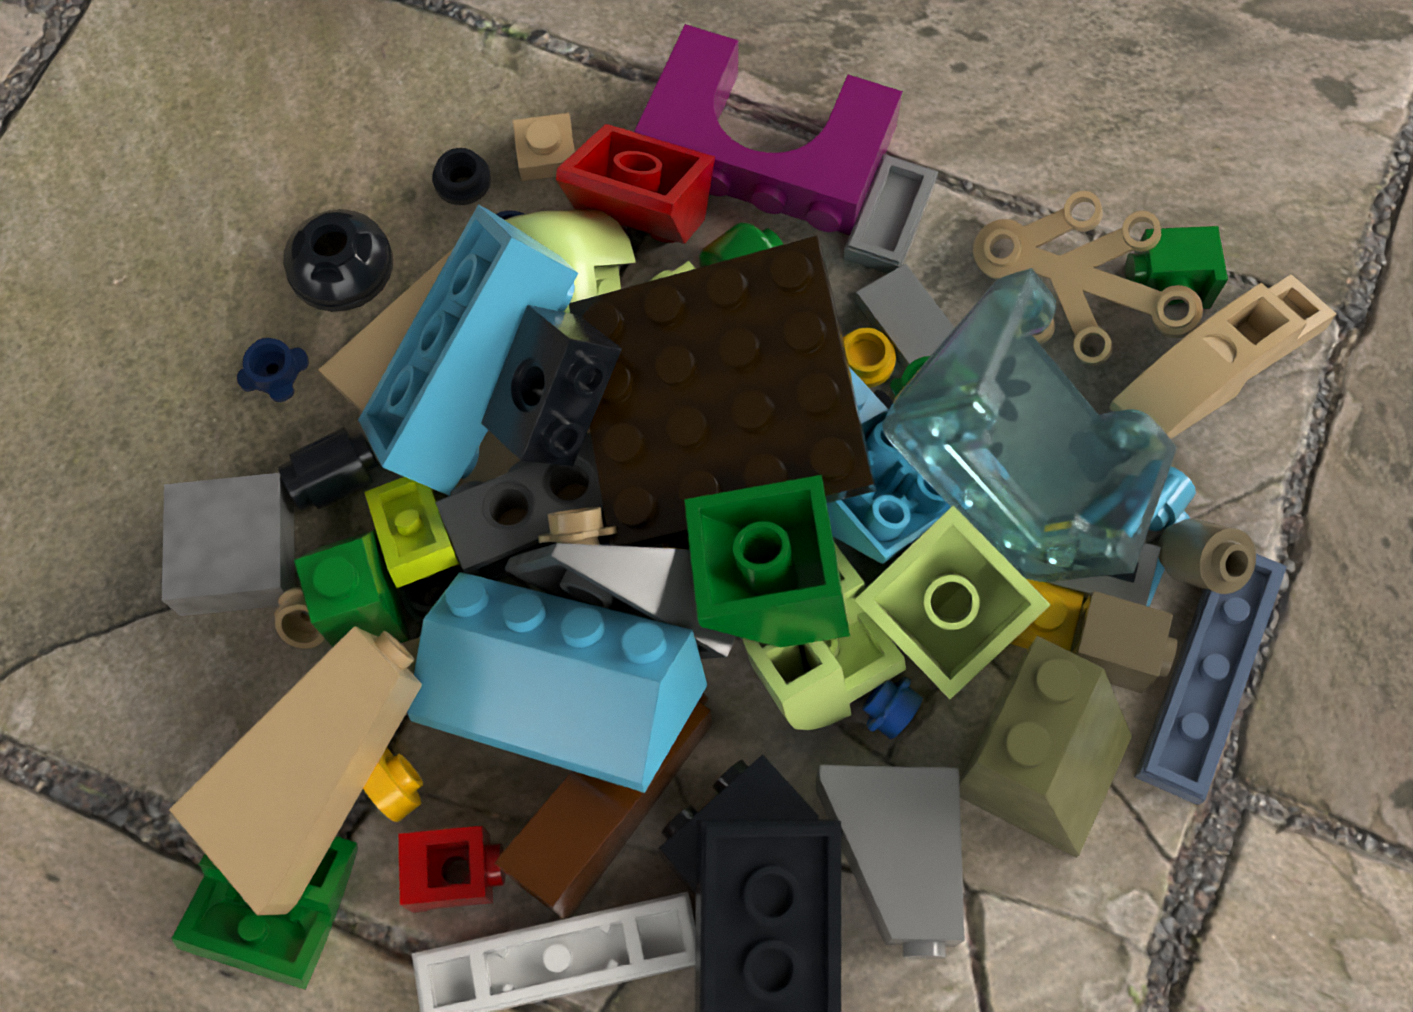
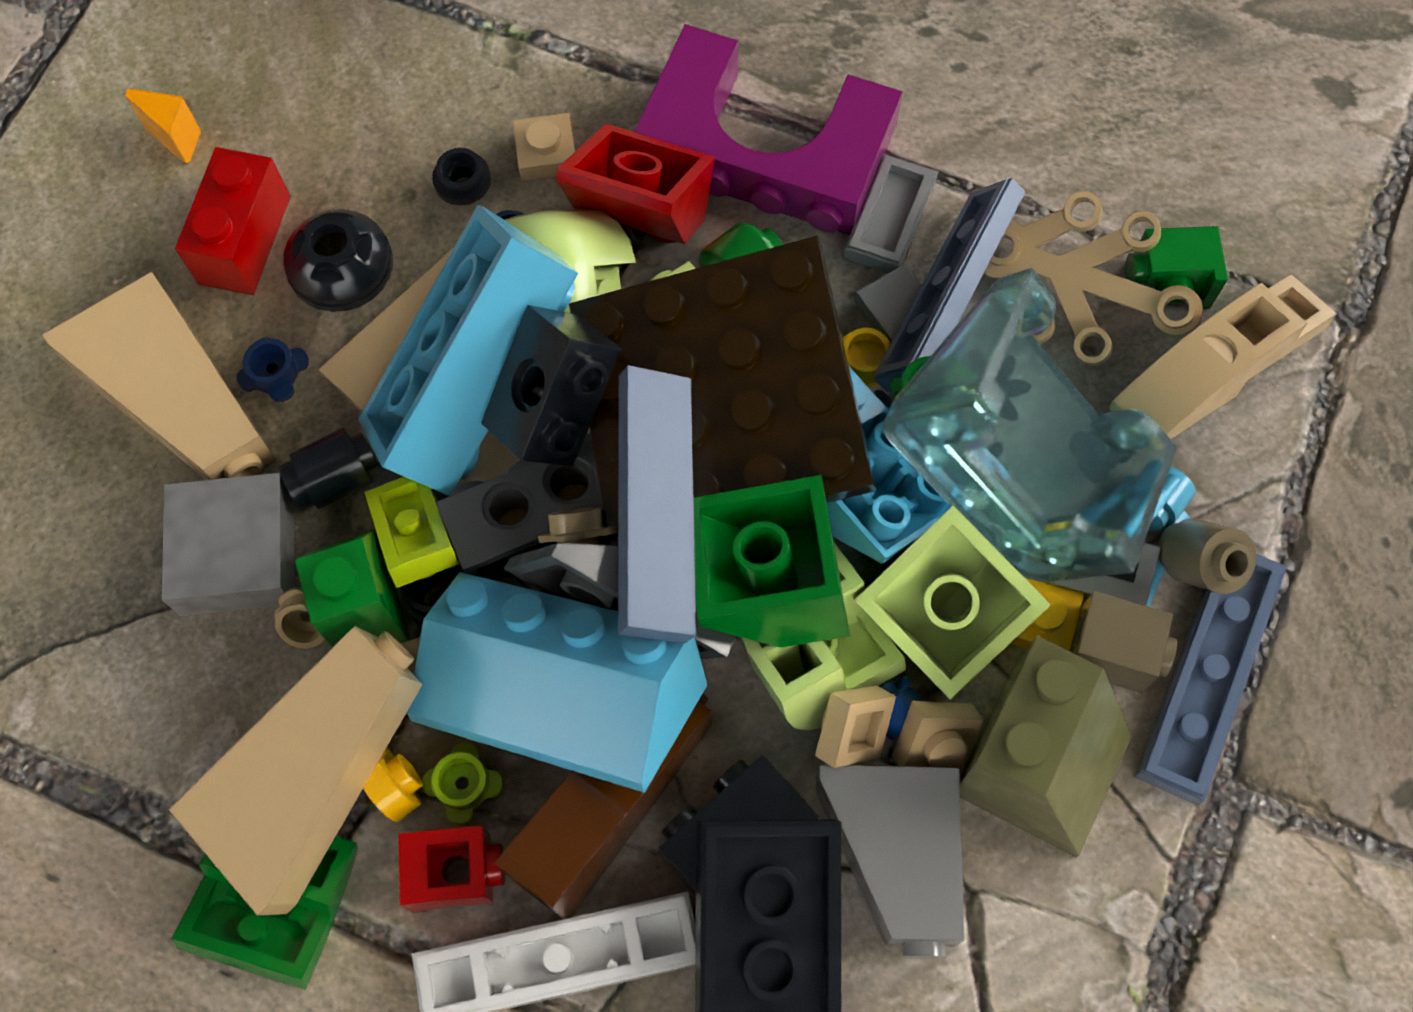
(159, 375): none -> tan slope
(166, 120): none -> light orange slope
(233, 221): none -> red brick
(443, 778): none -> lime plate
(655, 507): none -> tile
(855, 726): none -> tan plate
(937, 735): none -> tan plate
(952, 277): none -> sand blue tile

